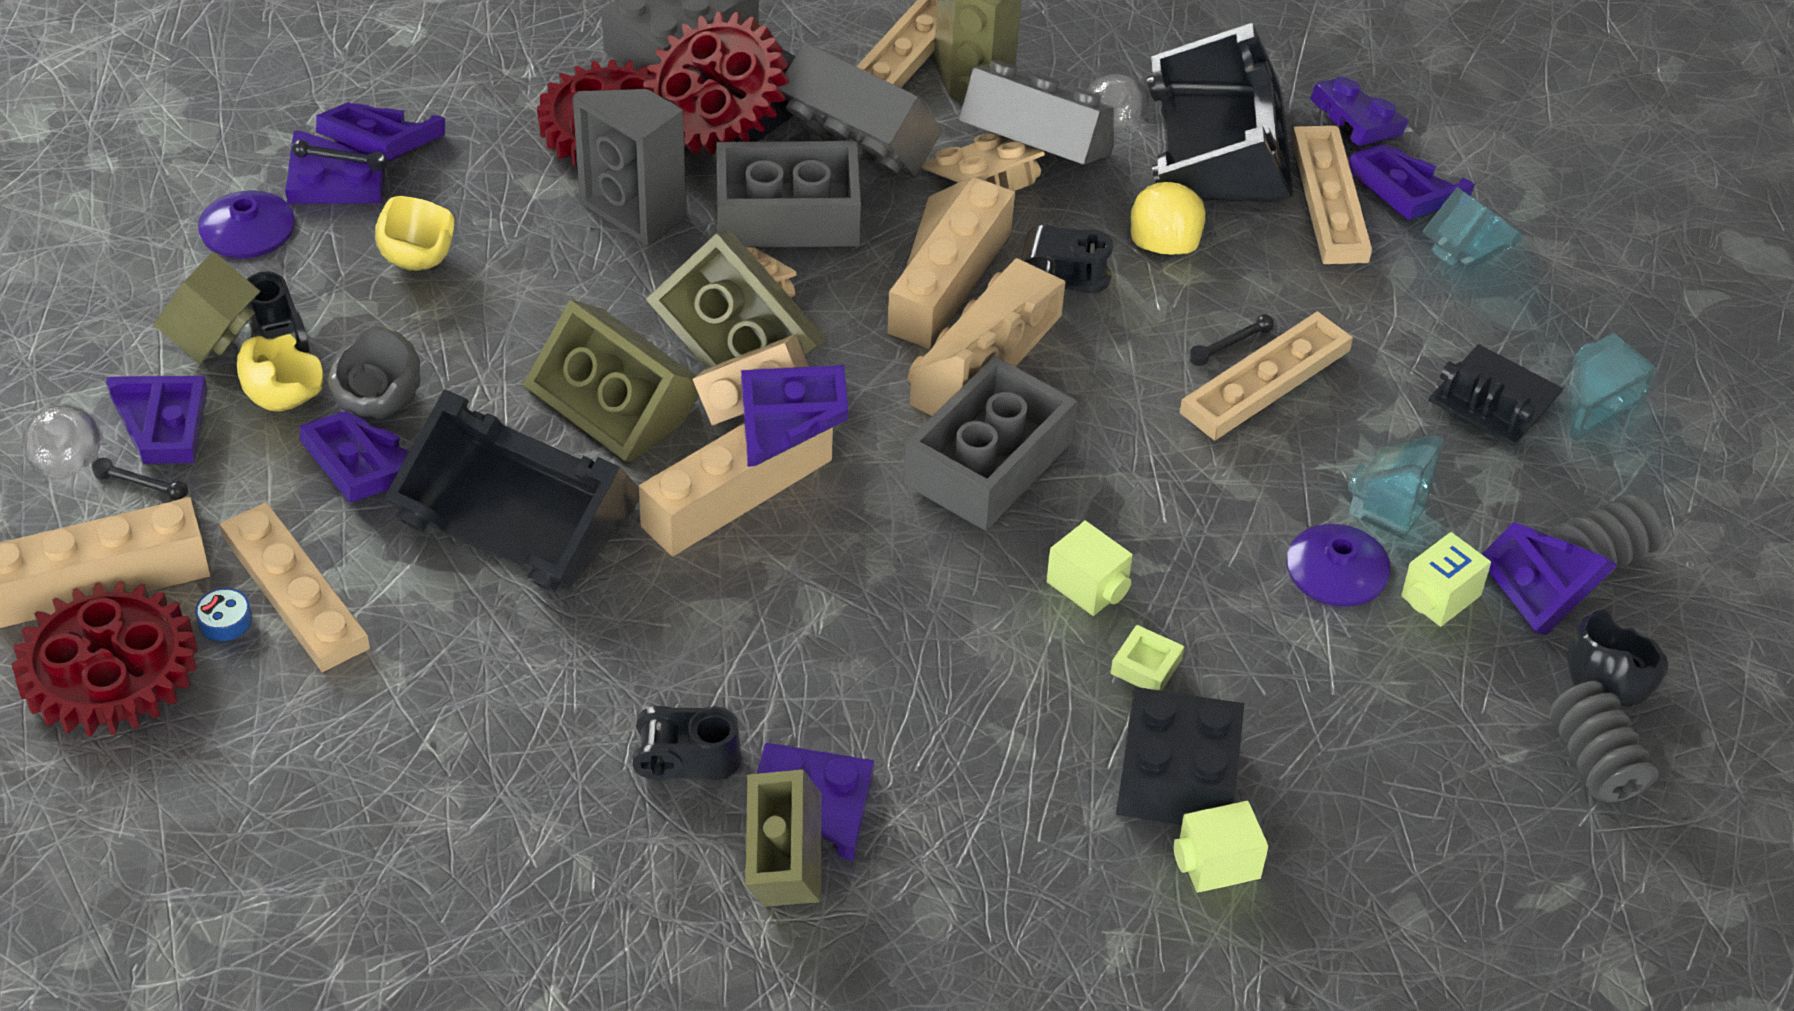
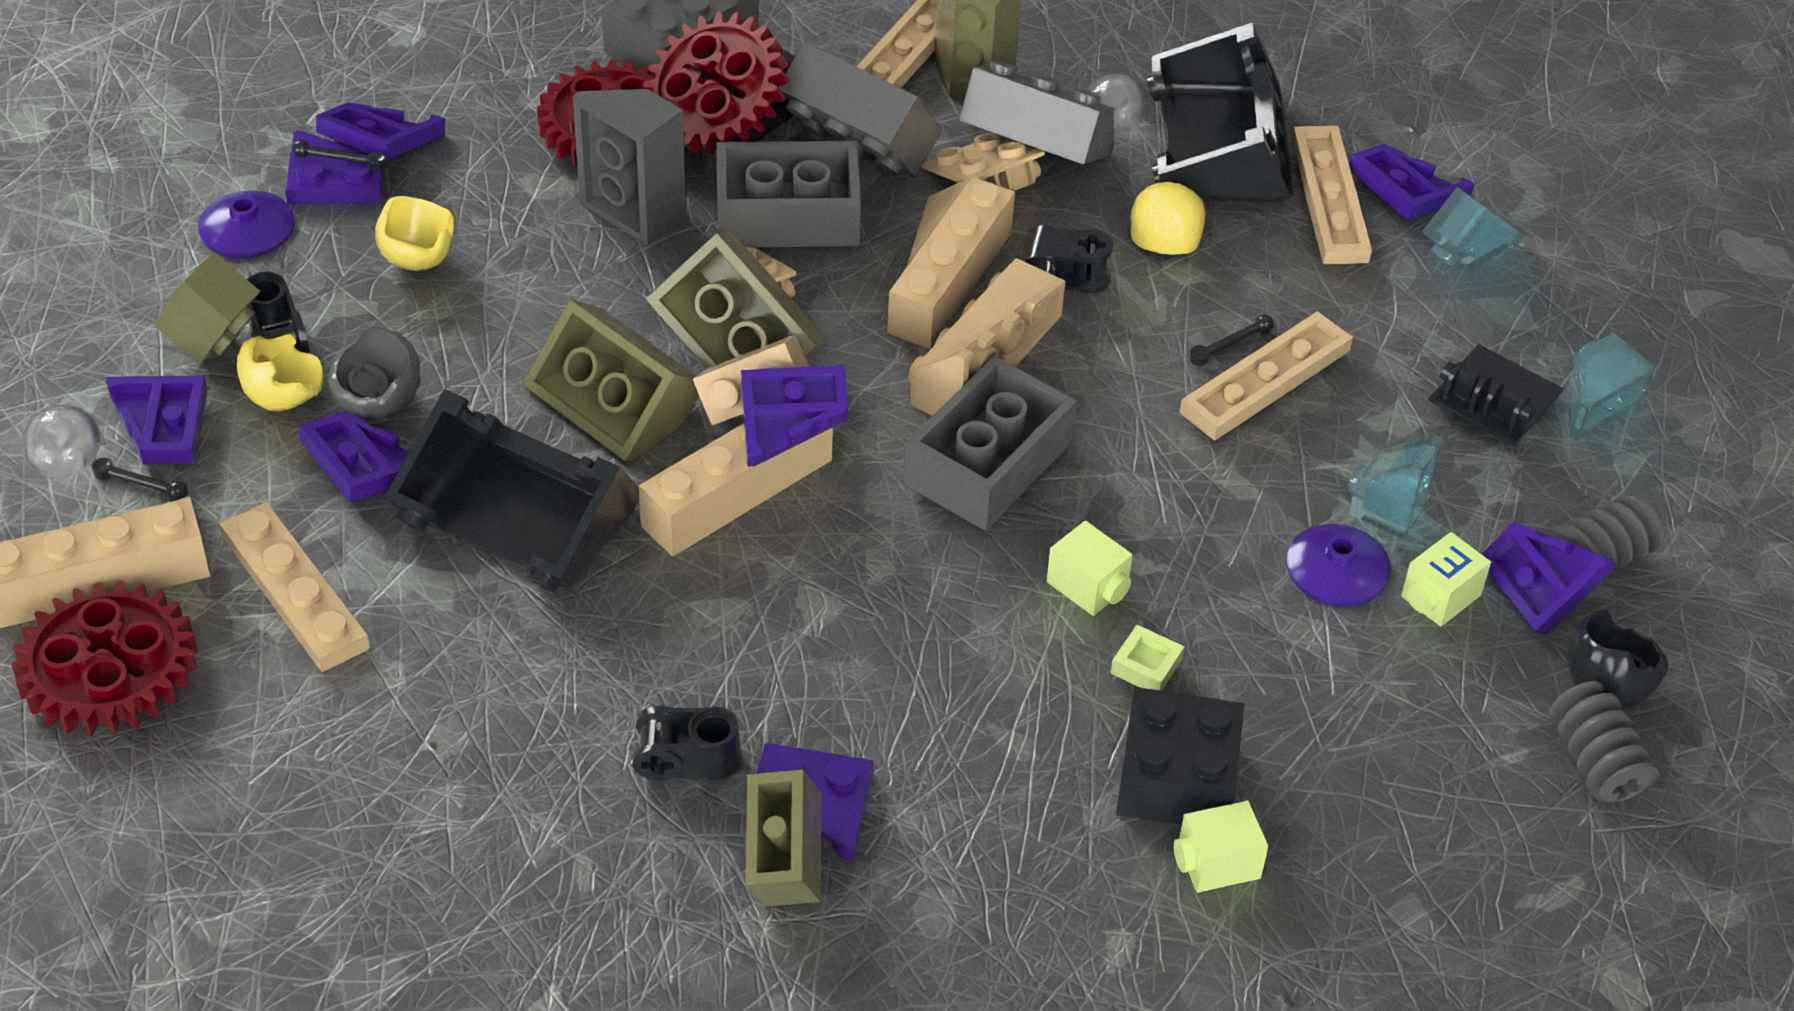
(223, 614): tile -> none
(1370, 117): dark purple wing -> none

